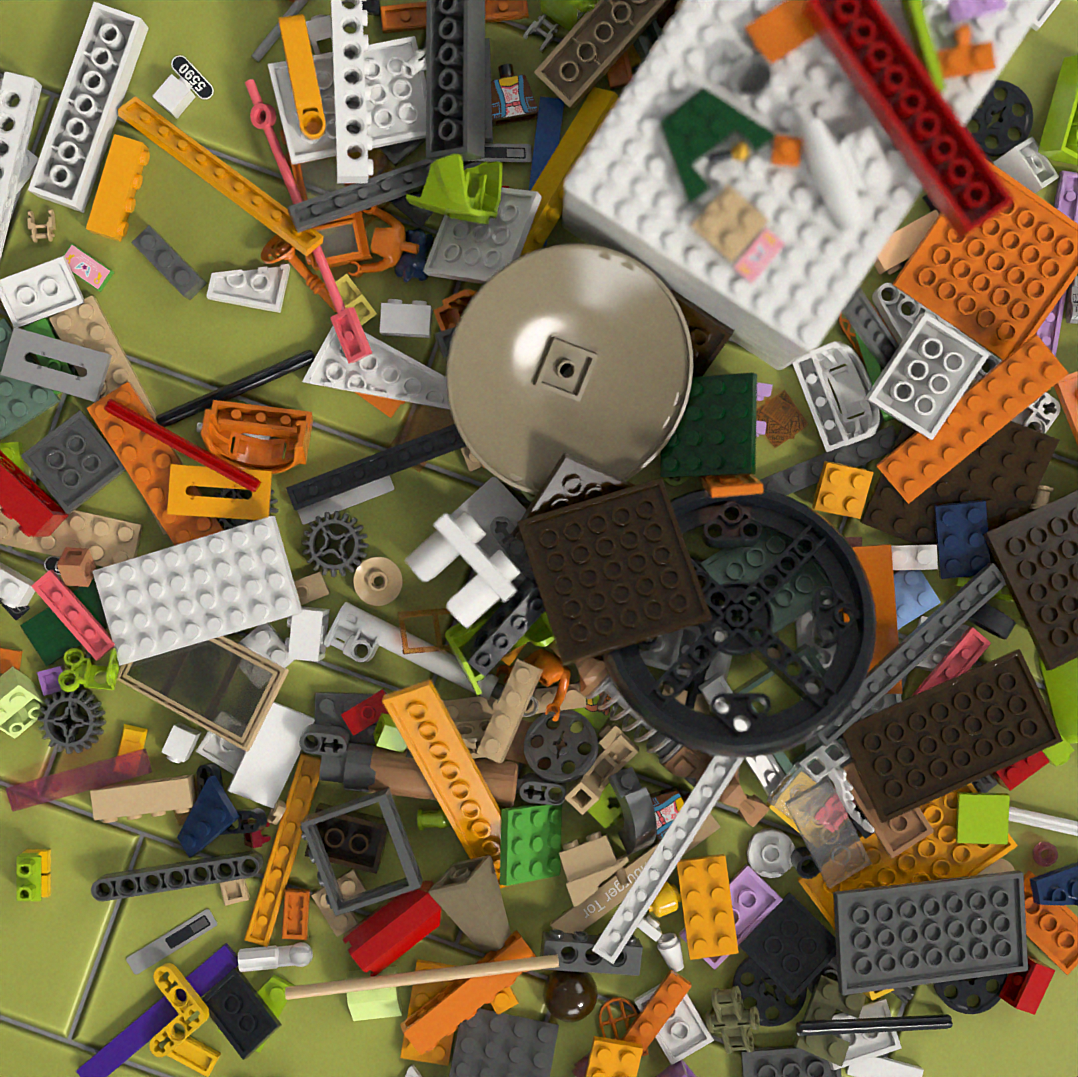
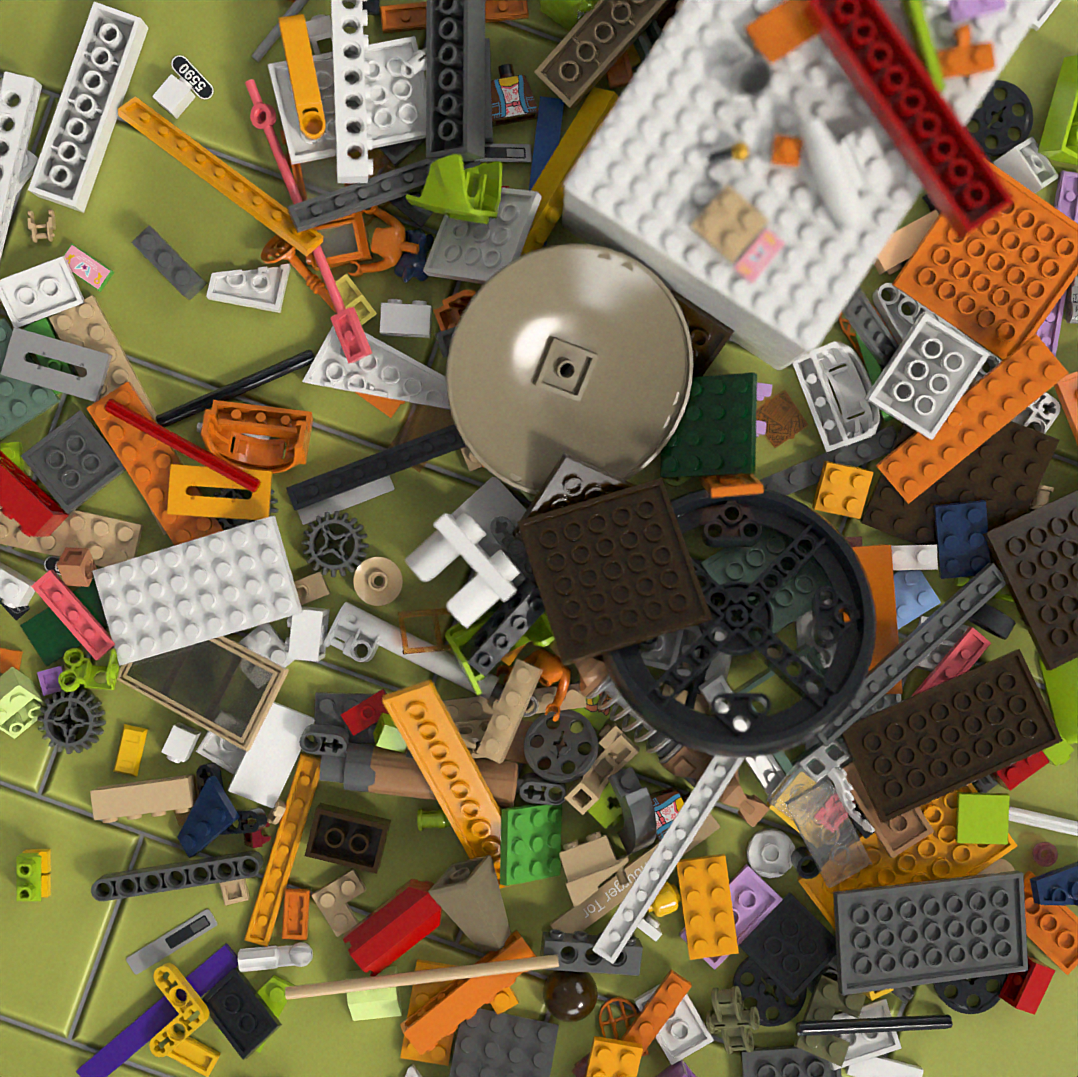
(79, 779): clear pink tile -> none
(118, 188): light orange brick -> none
(326, 875): dark grey window -> none
(535, 27): white piece -> none
(670, 949): white cone -> none
(700, 127): dark green wing -> none

